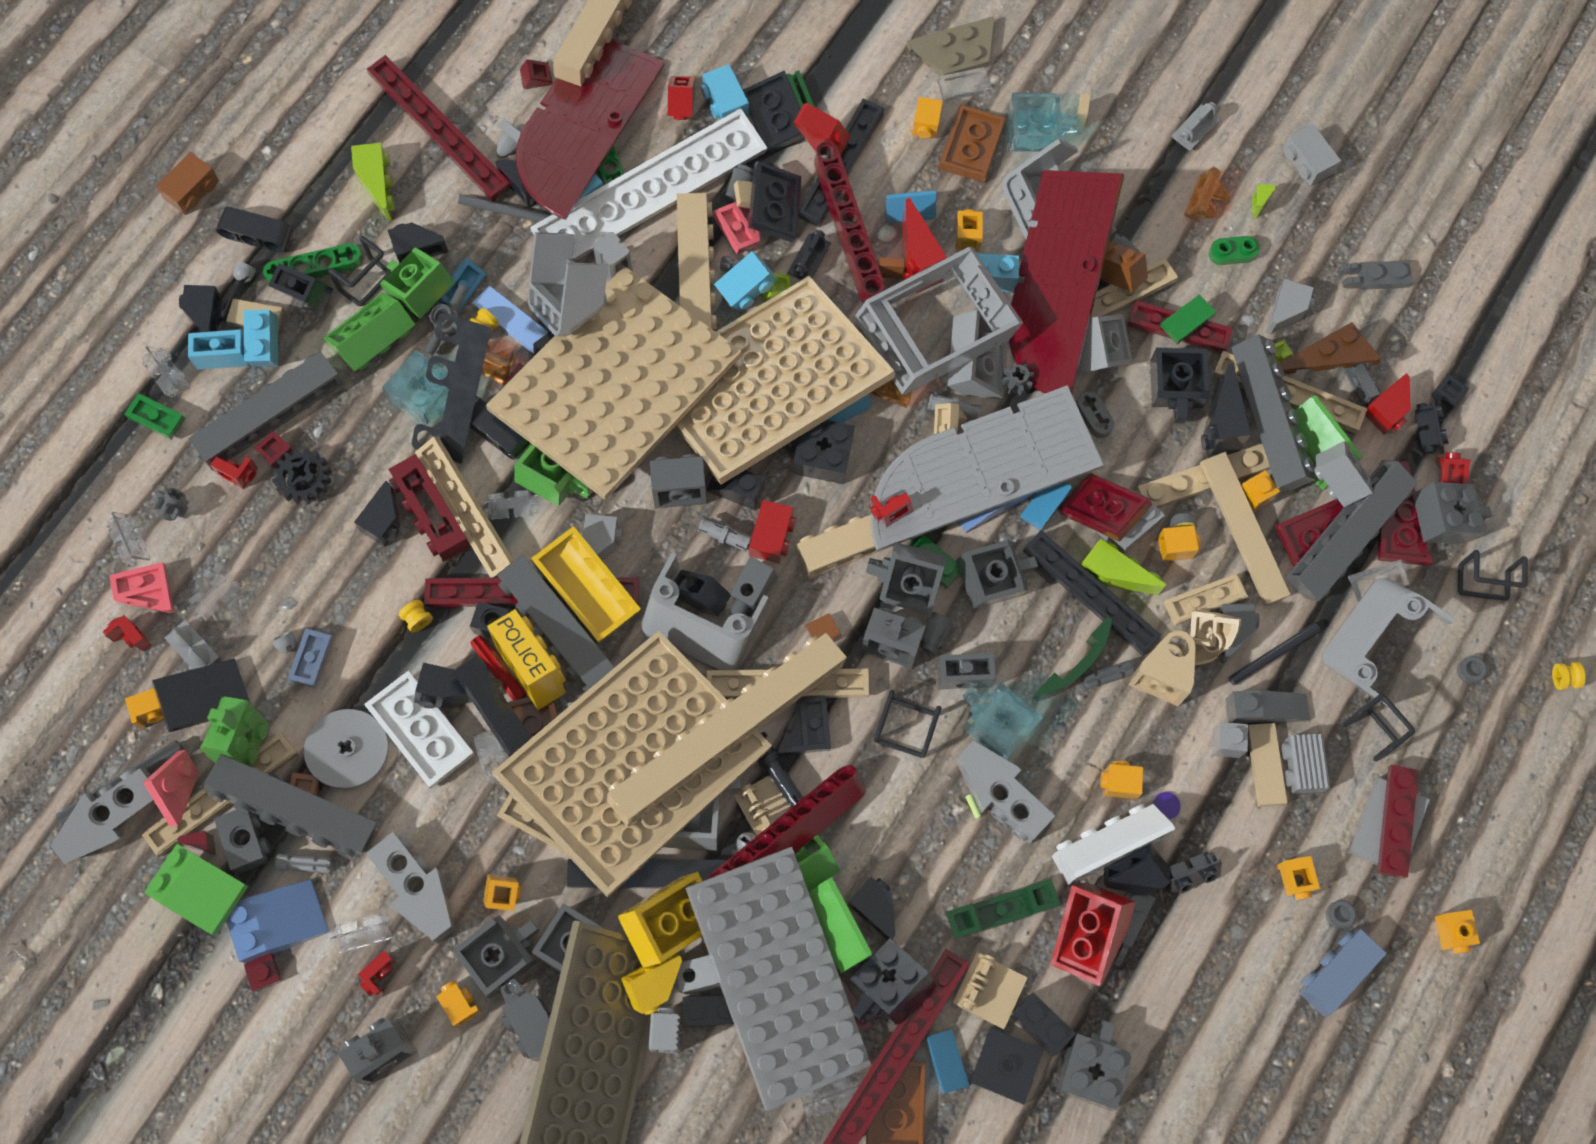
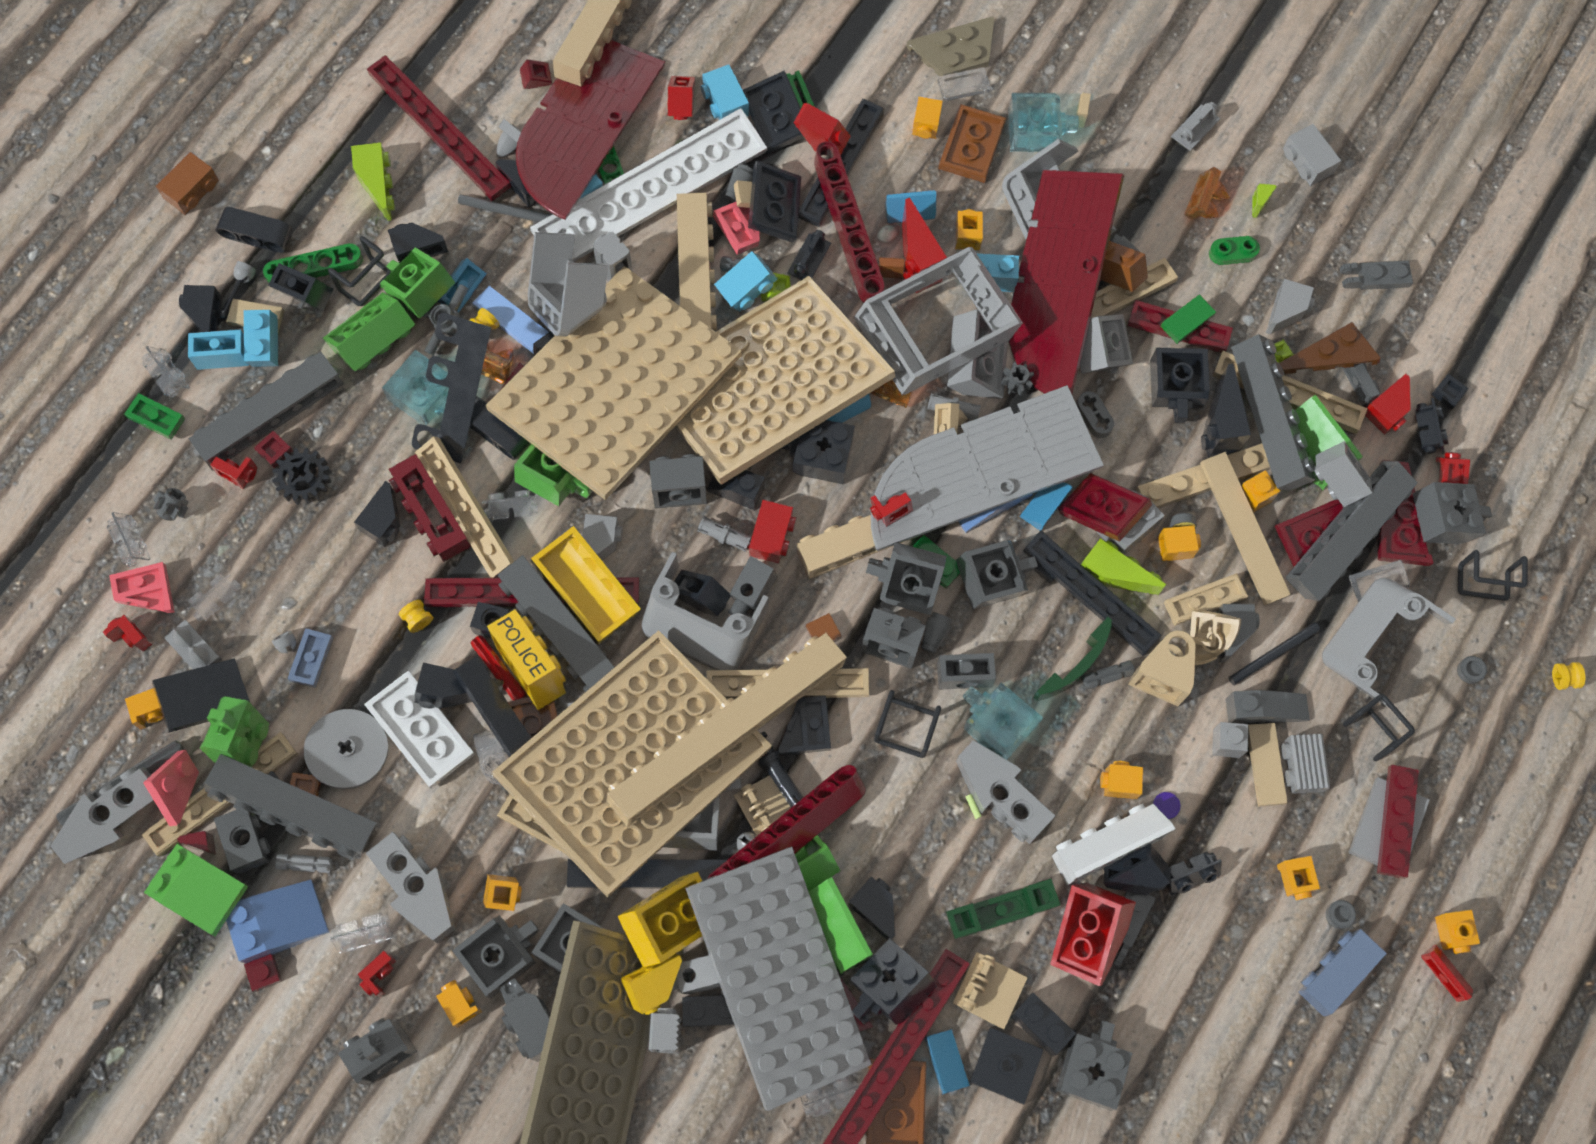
(1447, 974): none -> red slope

